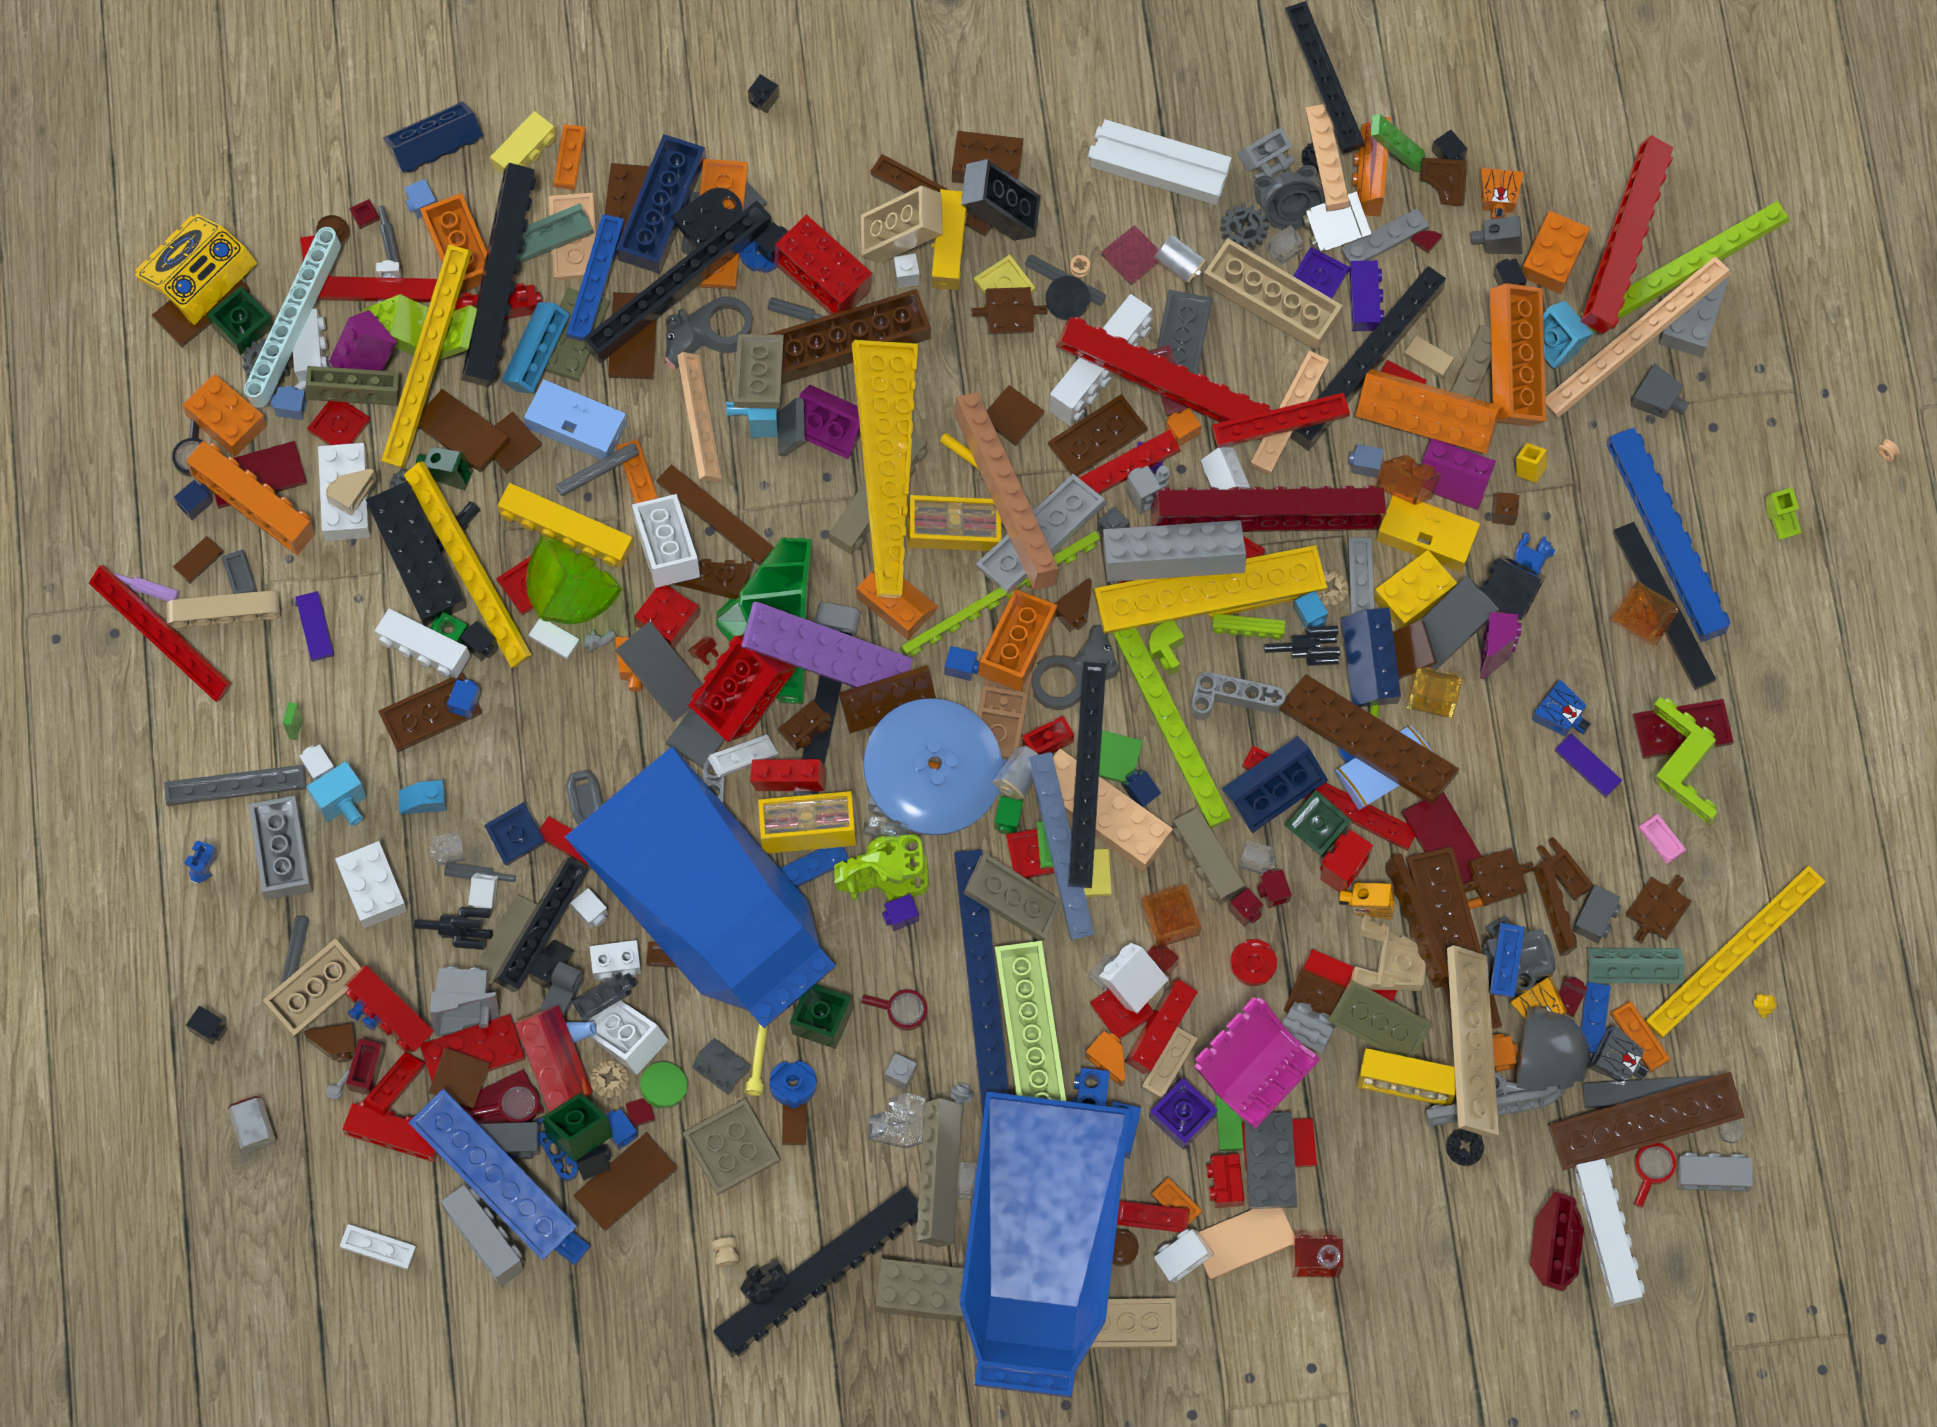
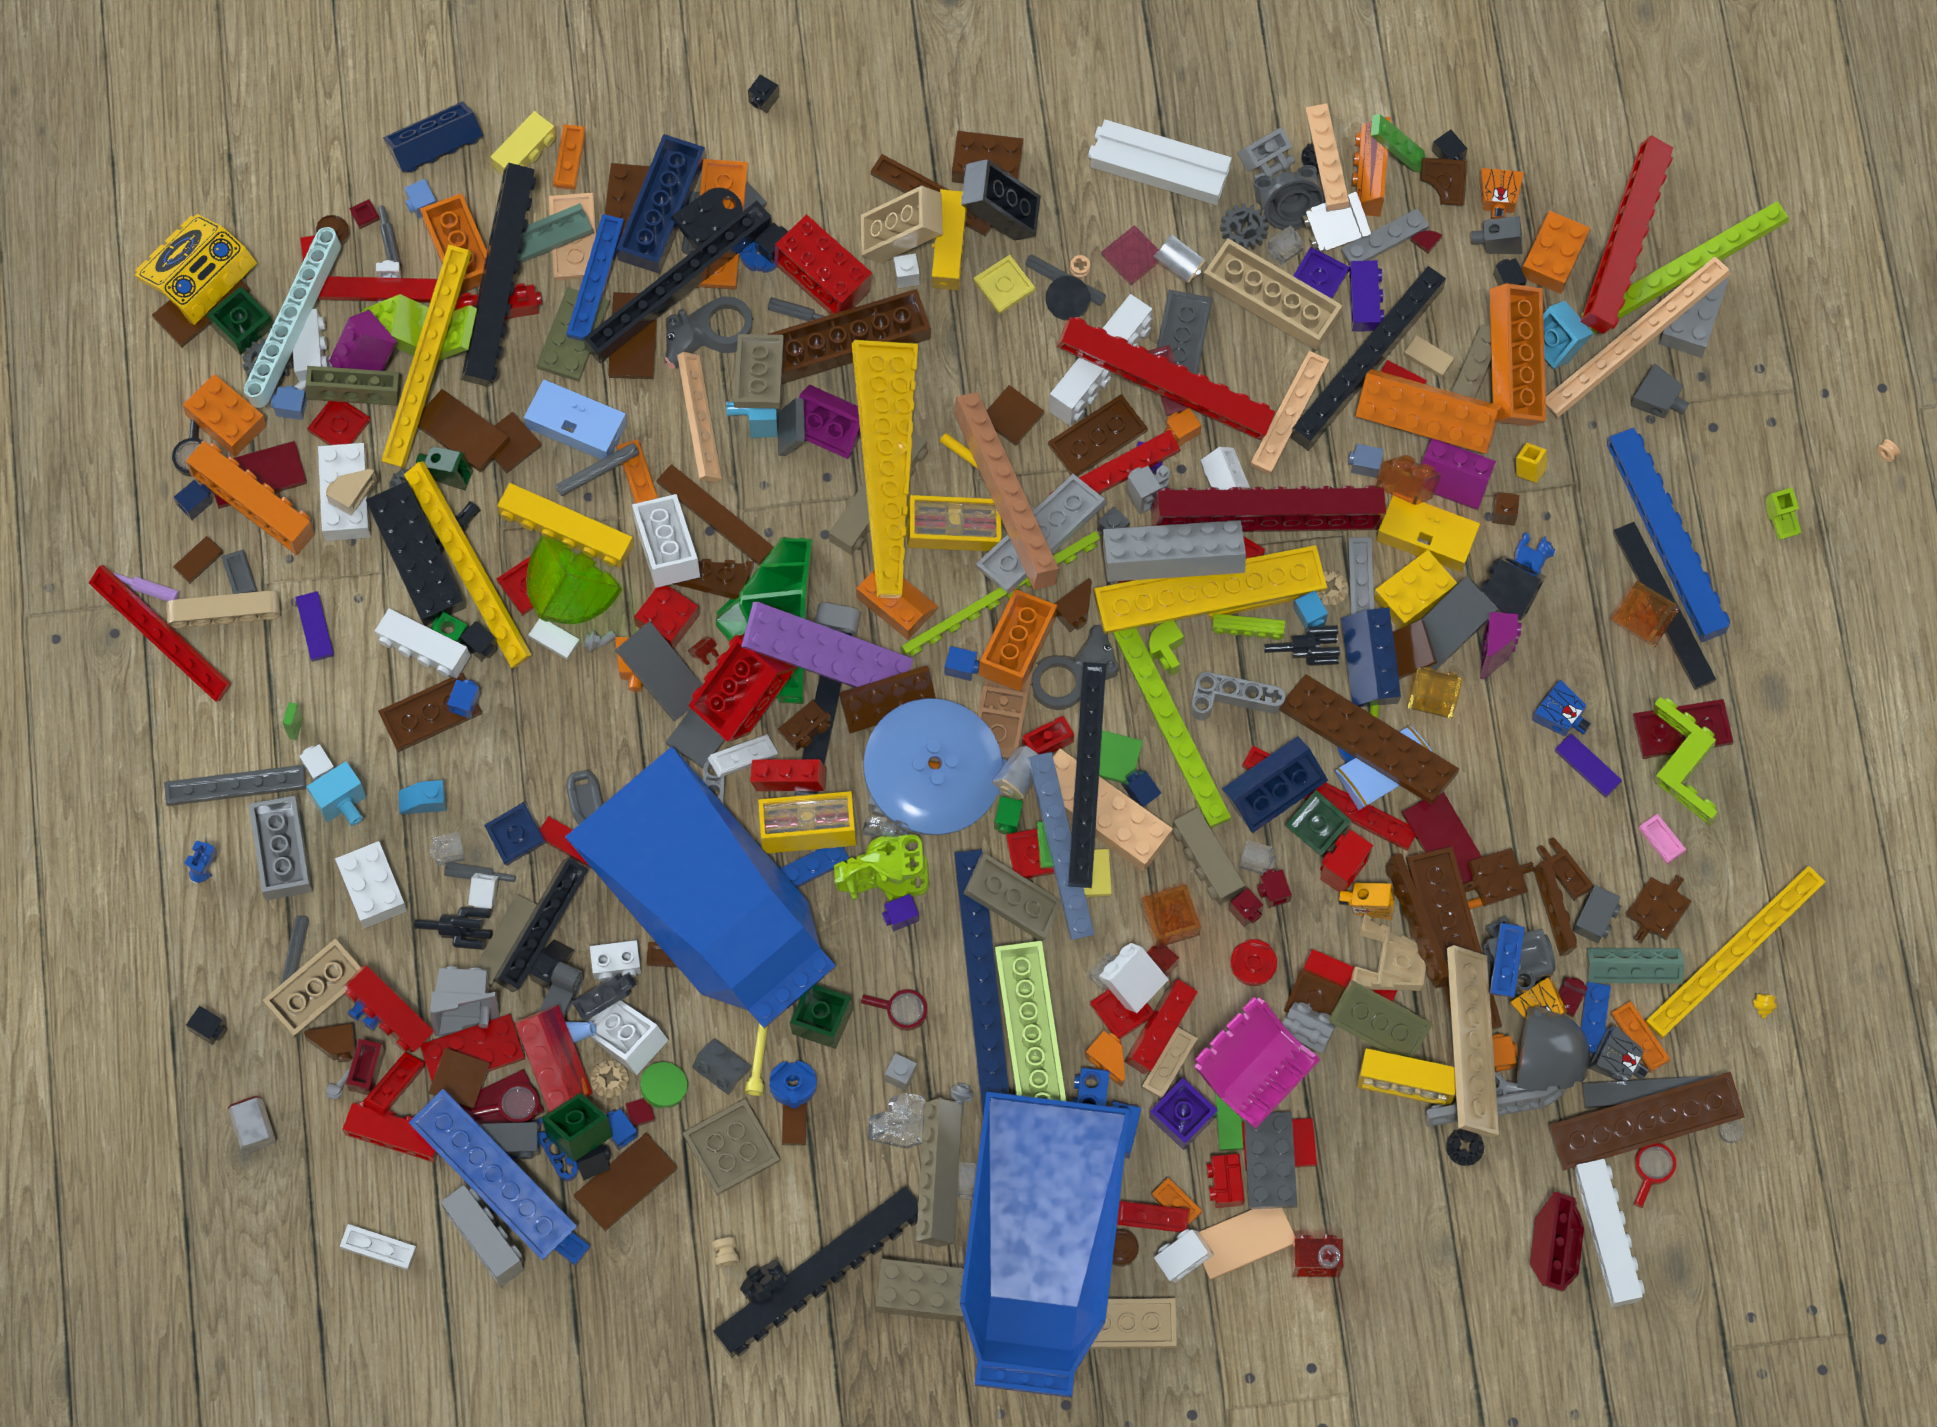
(535, 347): dark azure brick -> none
(589, 909): white brick -> none
(1009, 310): reddish brown plate -> none
(1280, 420): red plate -> none
(1324, 77): black plate -> none
(1714, 1172): light grey brick -> none

